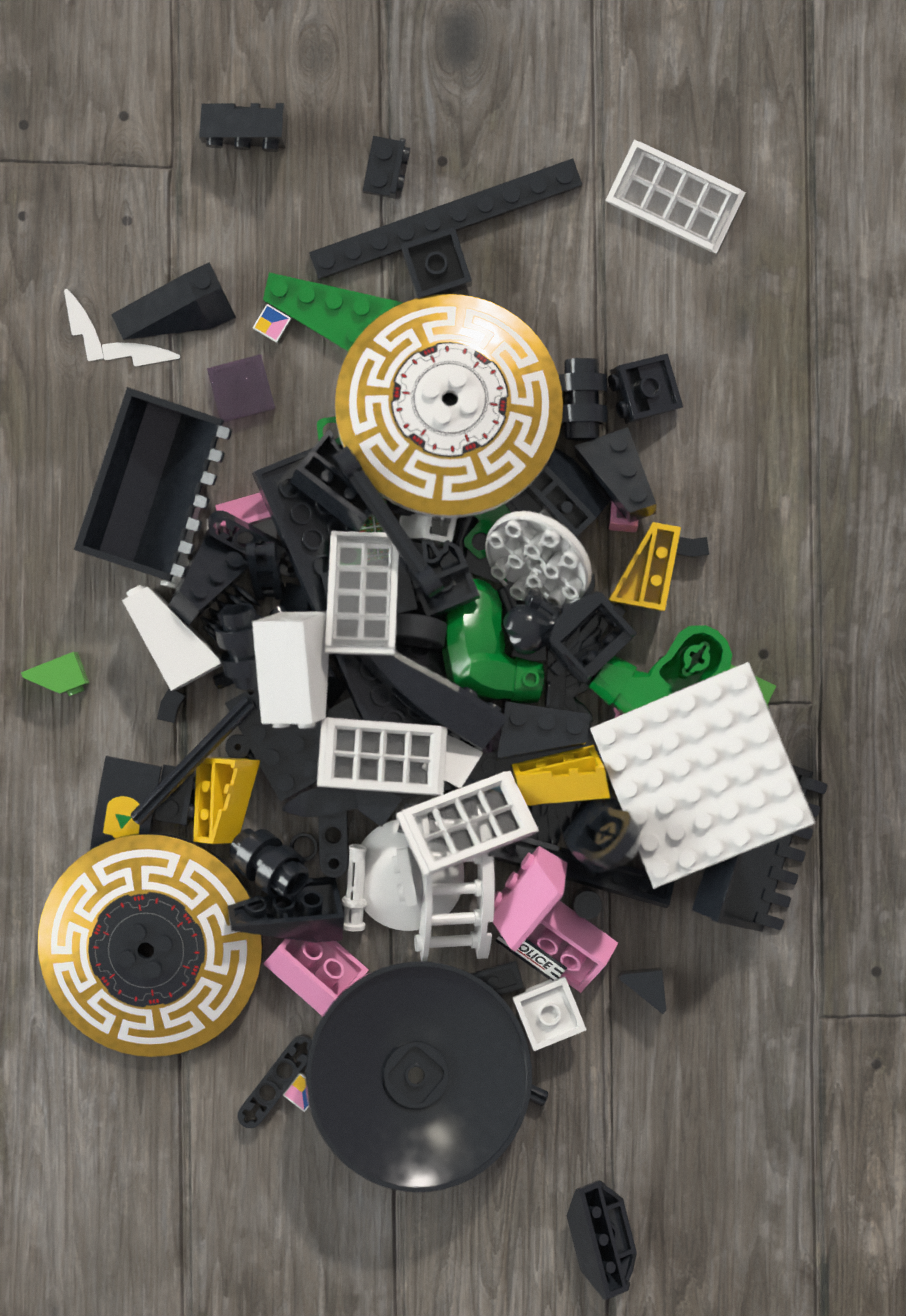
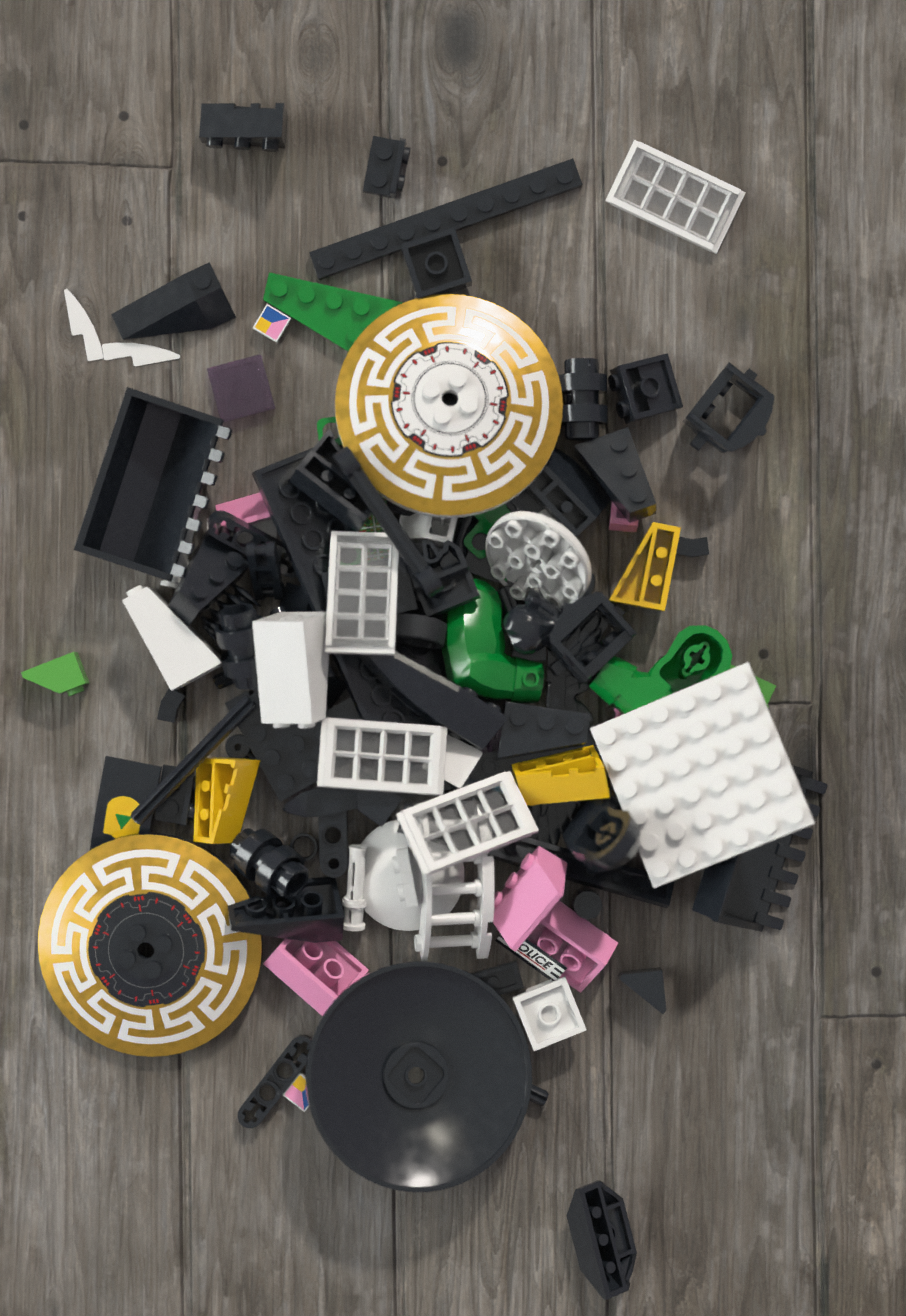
(750, 426): none -> black animal

